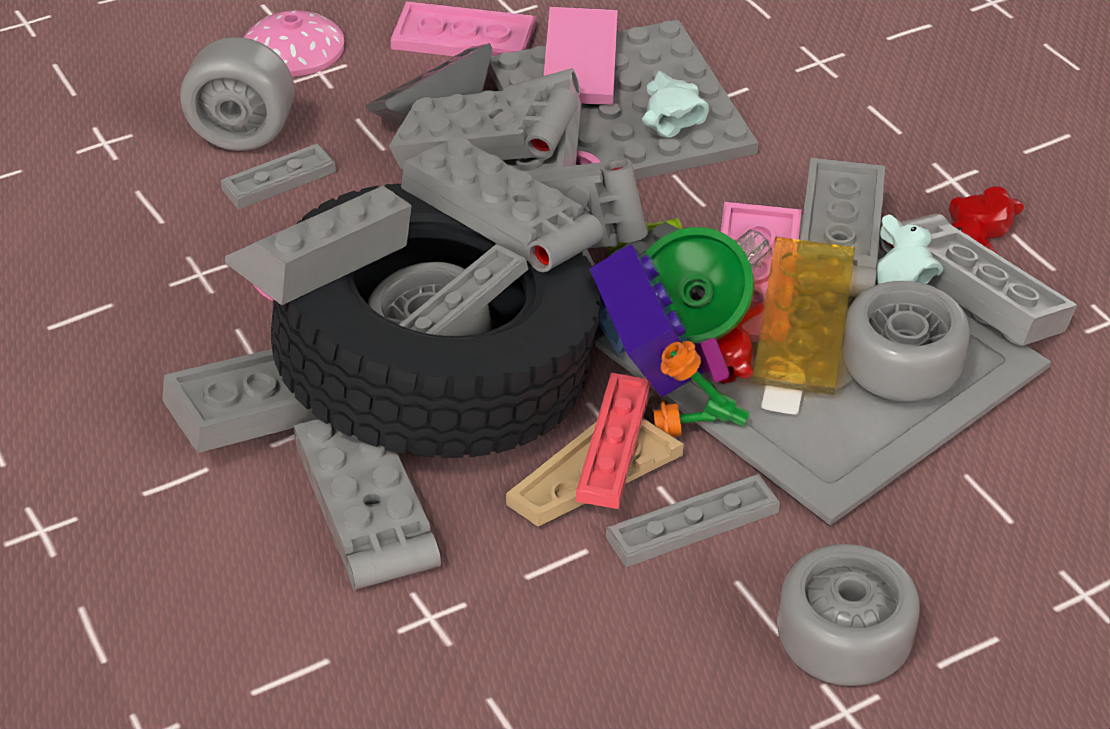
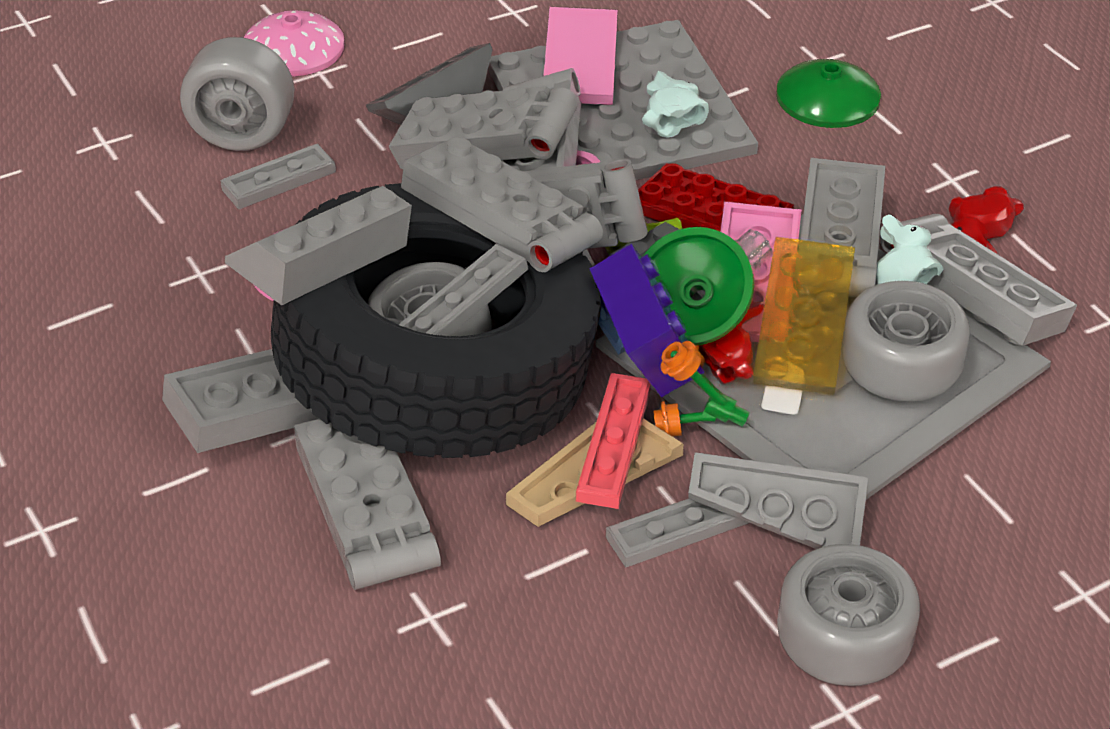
(454, 29): bright pink tile -> none
(696, 197): none -> red tile
(711, 359): magenta tile -> none
(788, 500): none -> light grey wing
(828, 93): none -> green dish

